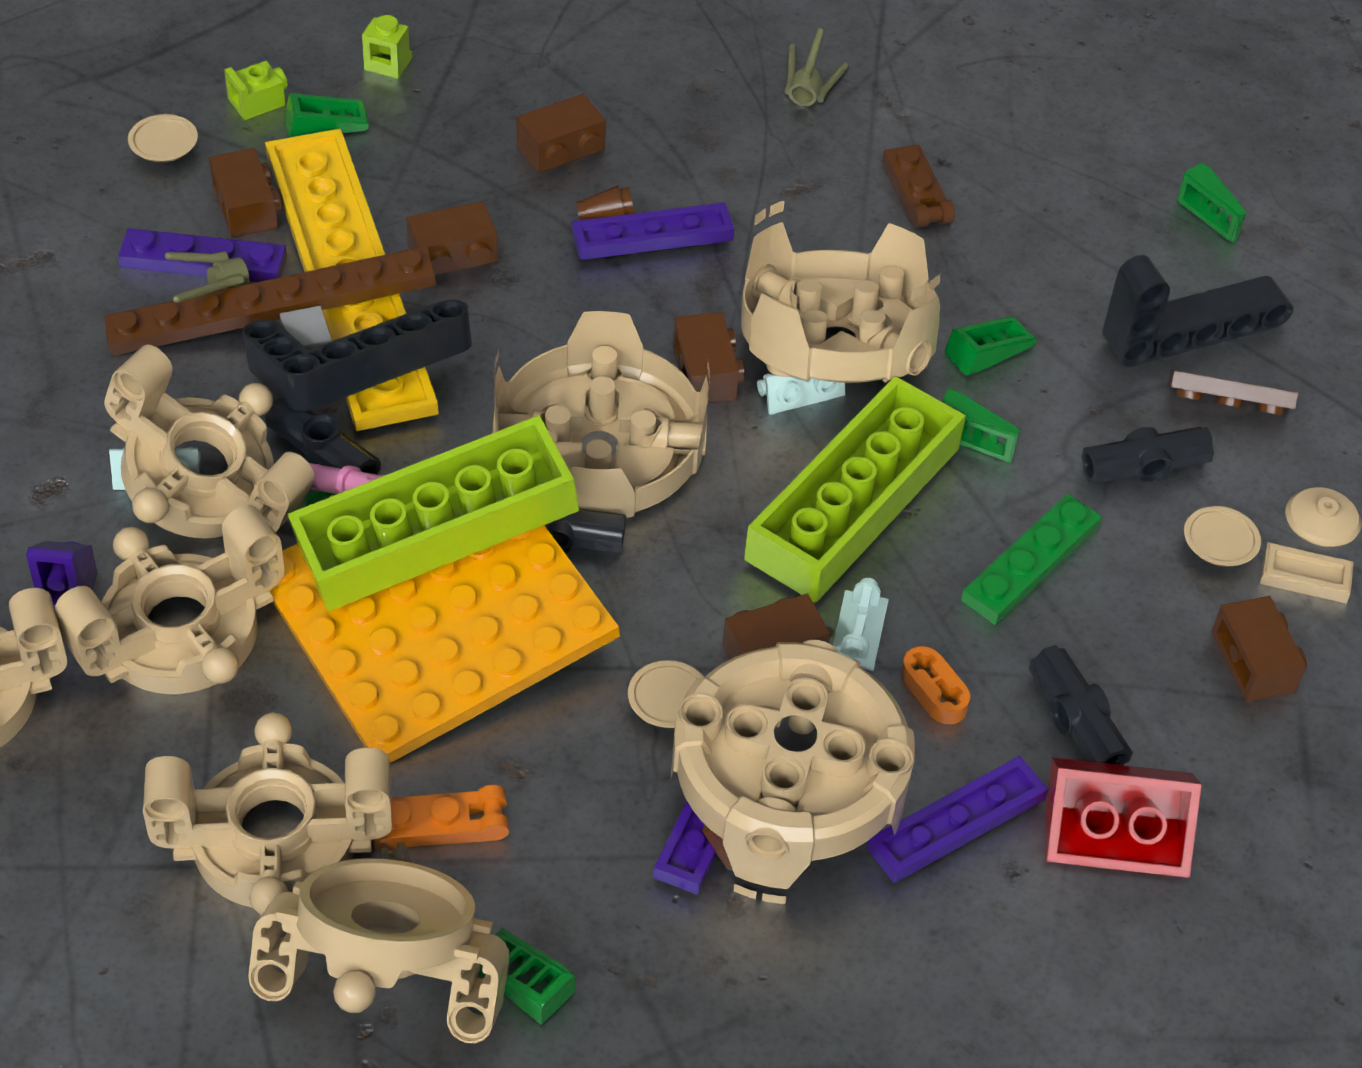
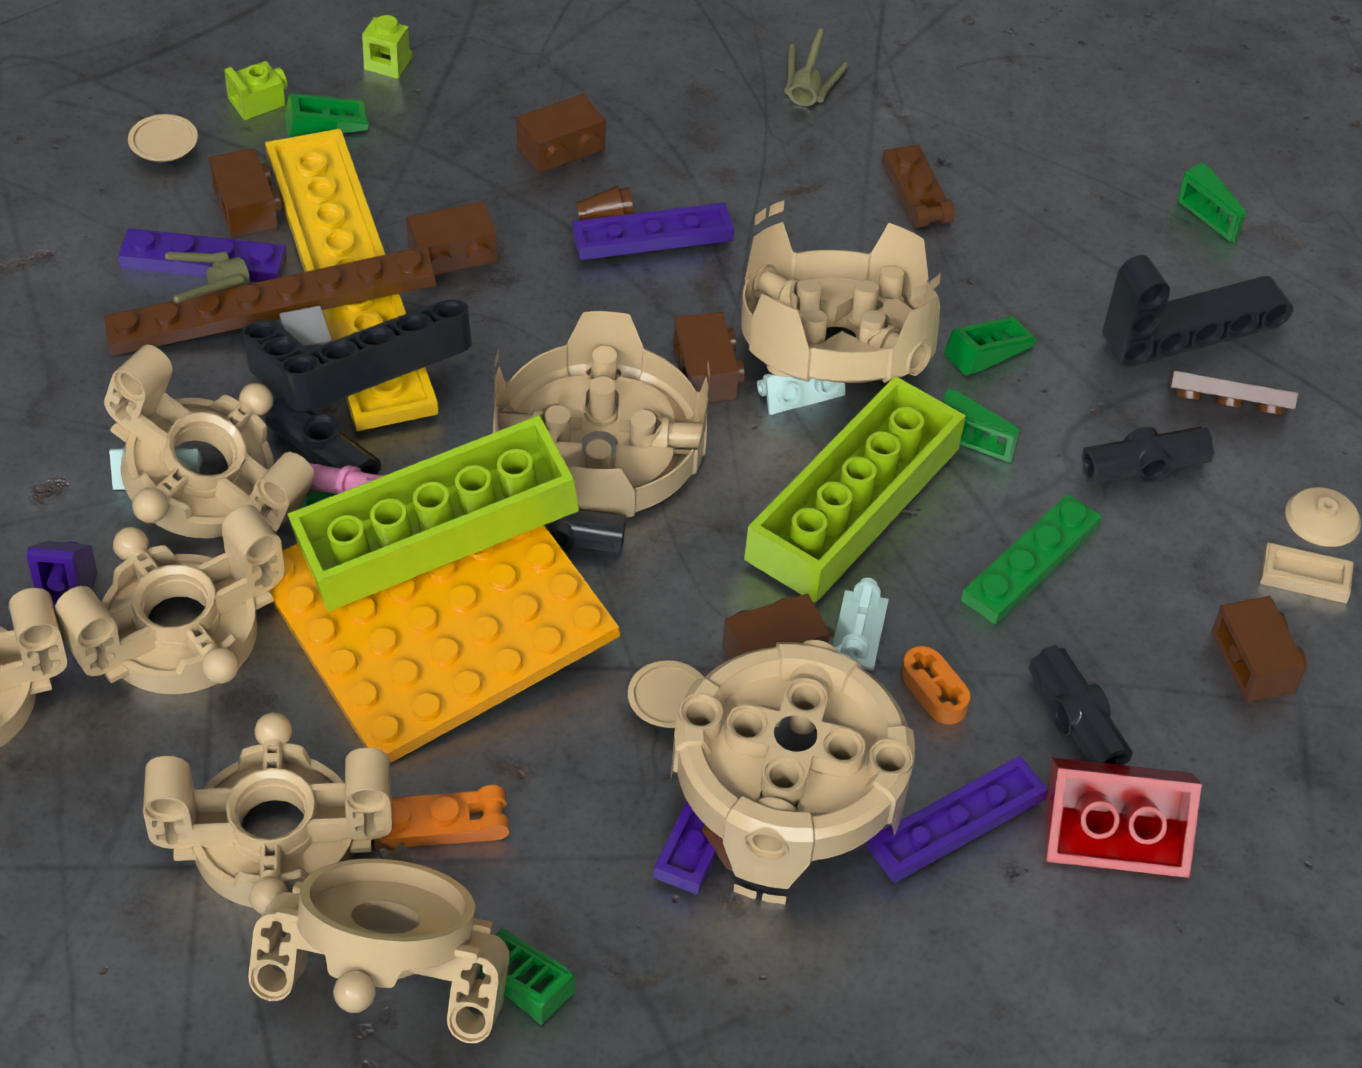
(1222, 536): tan piece -> none

